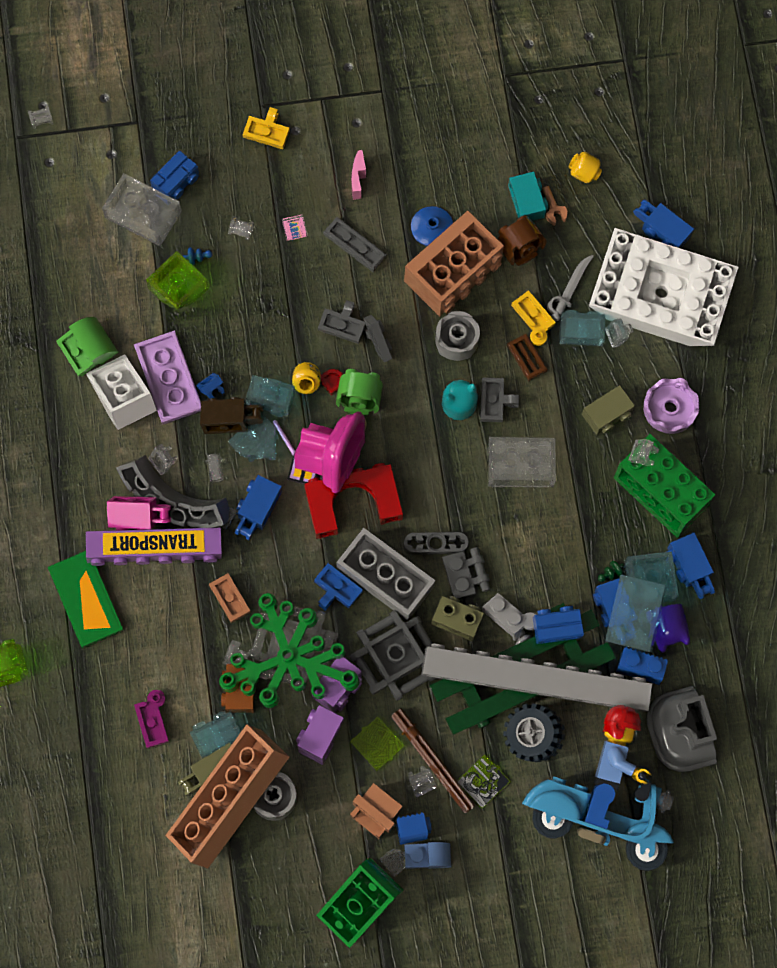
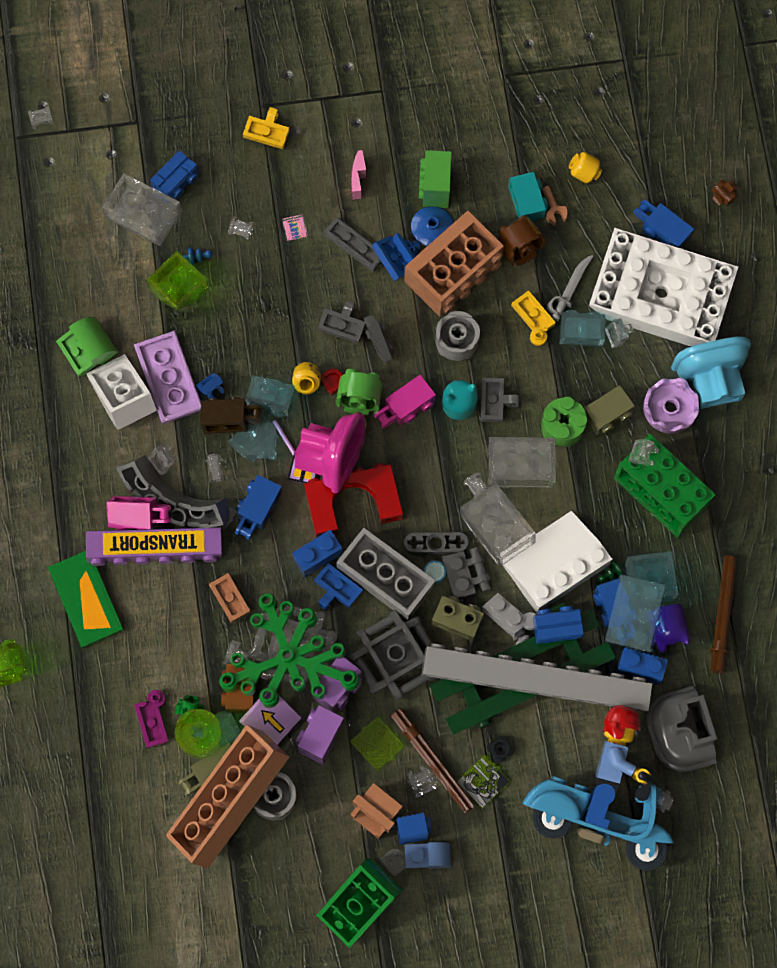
(188, 703): none -> green gear
(198, 720): none -> clear neon green brick
(272, 721): none -> lavender tile
(317, 553): none -> blue brick
(396, 254): none -> blue slope
(407, 403): none -> dark pink brick
(435, 178): none -> bright green brick
(436, 571): none -> light aqua tile
(475, 484): none -> clear bush
(498, 525): none -> clear brick
(500, 743): none -> black plate
(534, 733): black wheel -> none
(535, 373): reddish brown tile -> none
(557, 562): none -> white slope
(565, 410): none -> bright green brick
(692, 564): blue brick -> none
(714, 369): none -> medium azure piece
(723, 615): none -> reddish brown axle
(725, 192): none -> reddish brown gear

